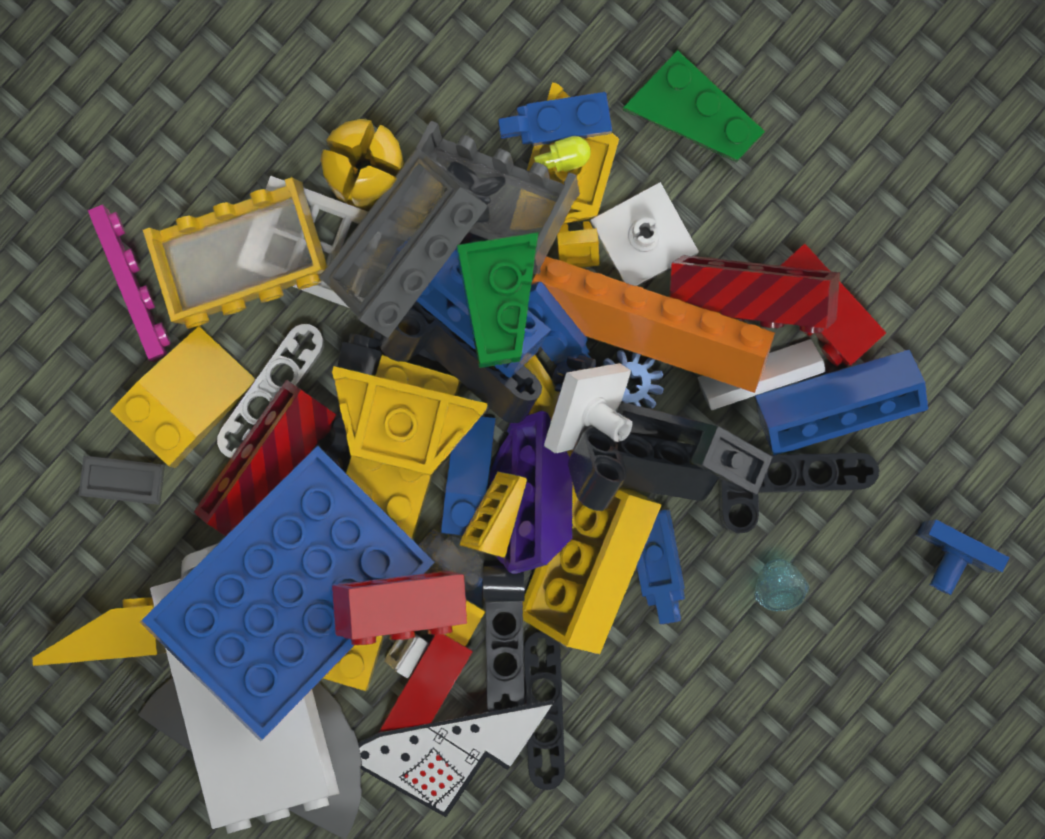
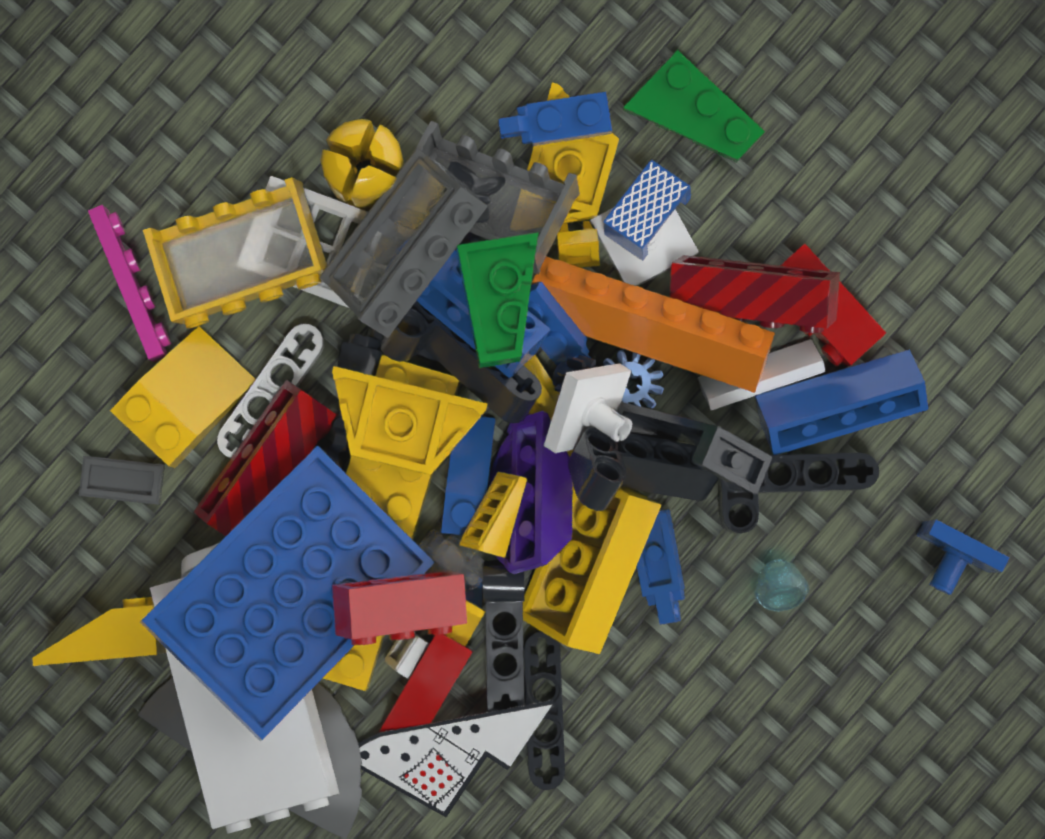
(566, 154): neon yellow cylinder -> none
(645, 208): none -> blue panel

